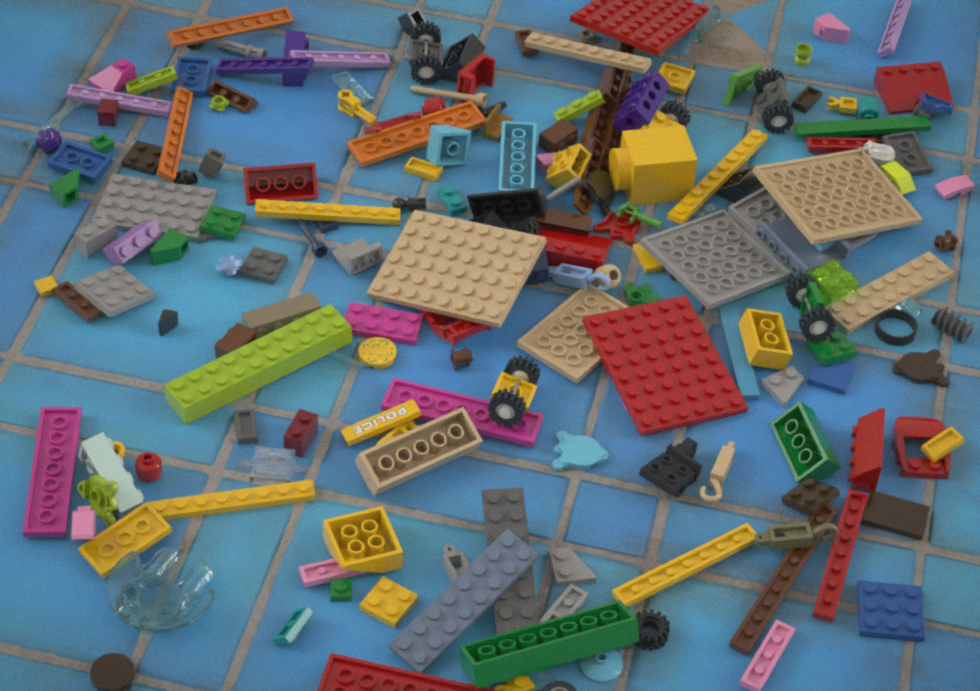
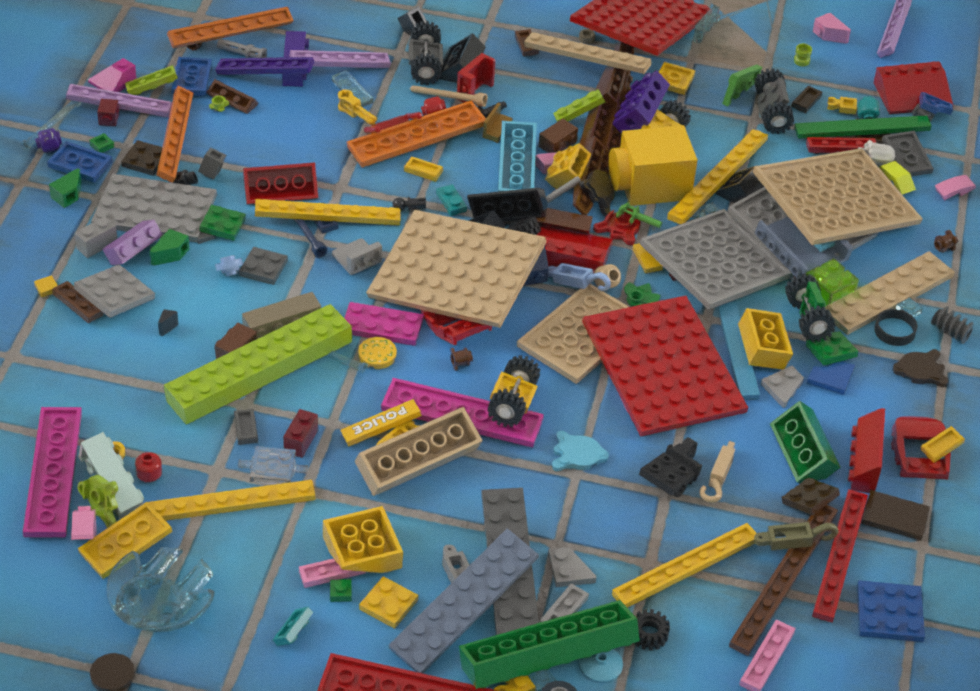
(448, 145): medium azure slope -> none

